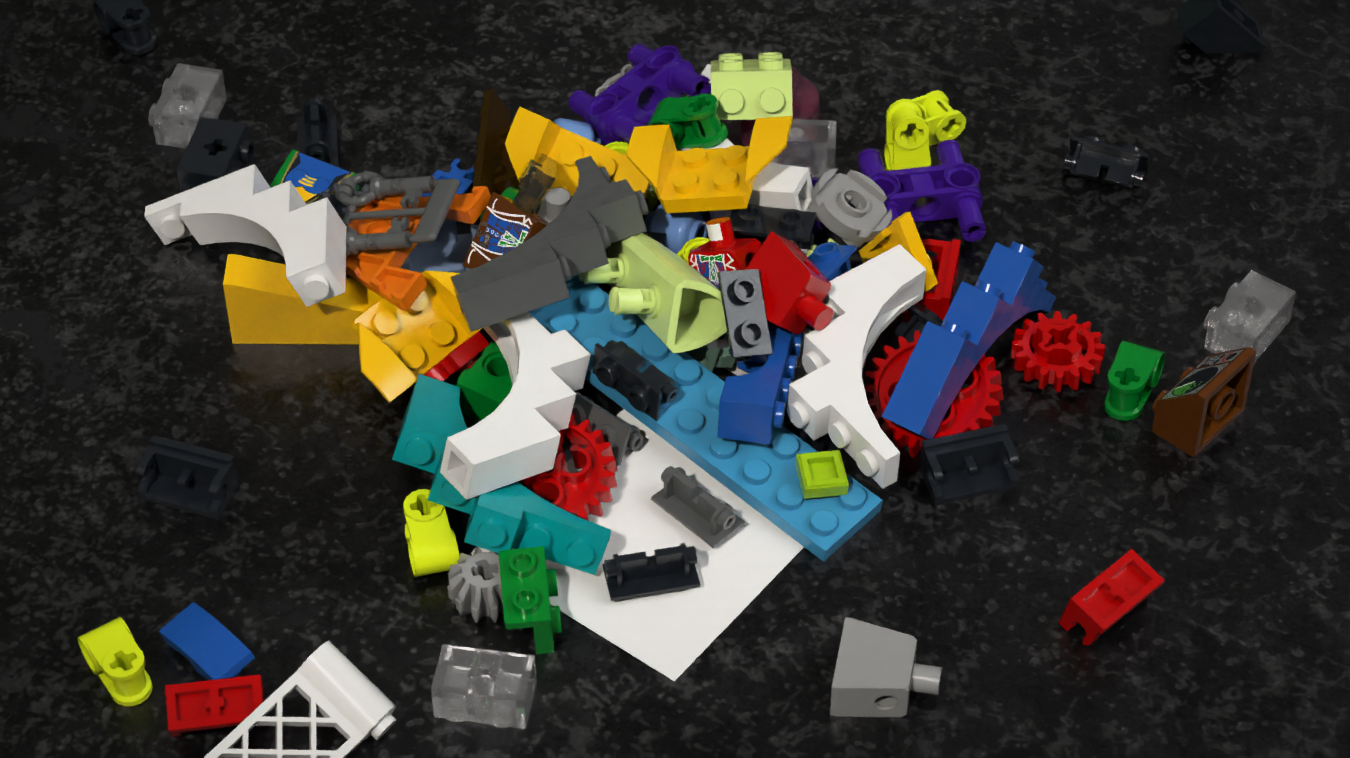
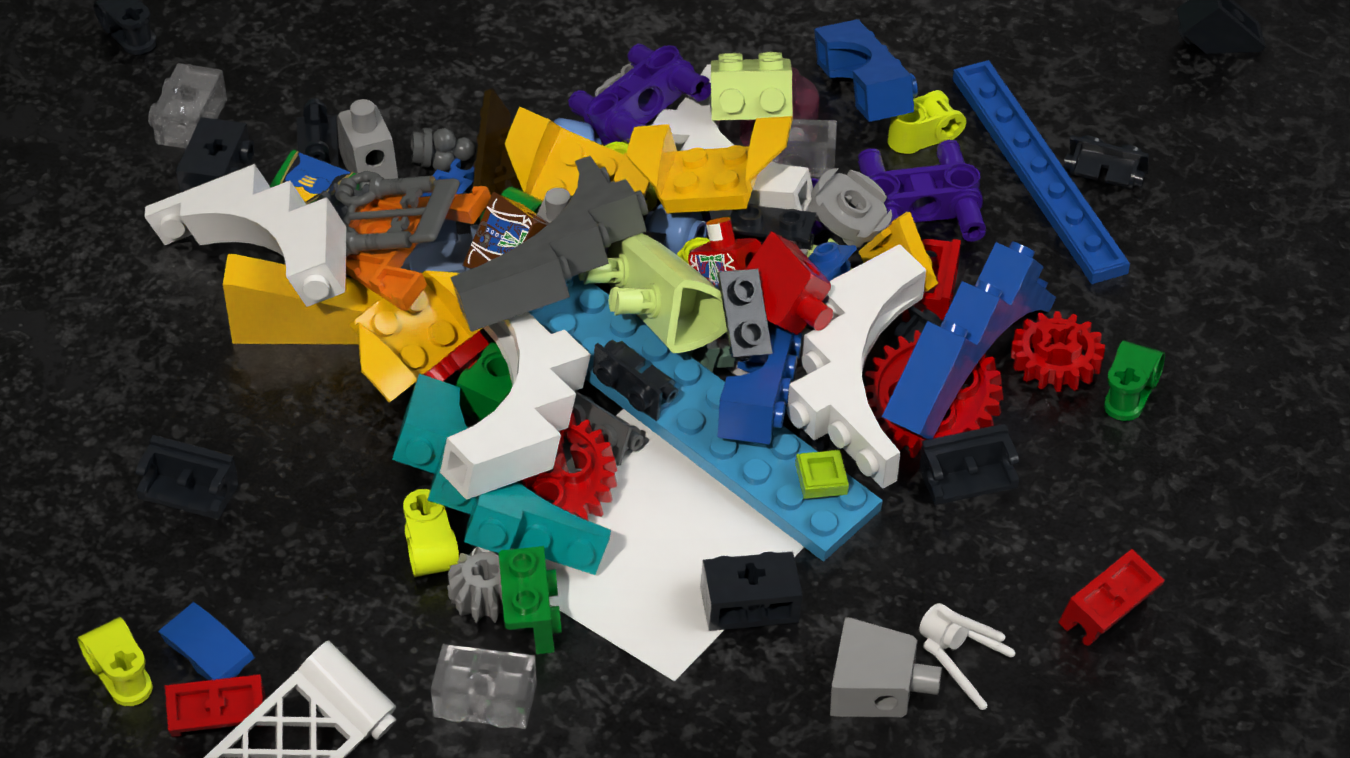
(365, 131): none -> light grey torso
(440, 148): none -> dark grey piece
(534, 182): clear smoke plate -> none
(647, 575): black hinge -> none
(690, 120): green piece -> none
(696, 508): dark grey hinge -> none
(750, 590): none -> black brick
(880, 80): none -> blue arch
(906, 136): neon yellow piece -> none
(949, 630): none -> white plant
(1041, 173): none -> blue tile
(1204, 400): reddish brown slope -> none
(1249, 316): clear brick -> none

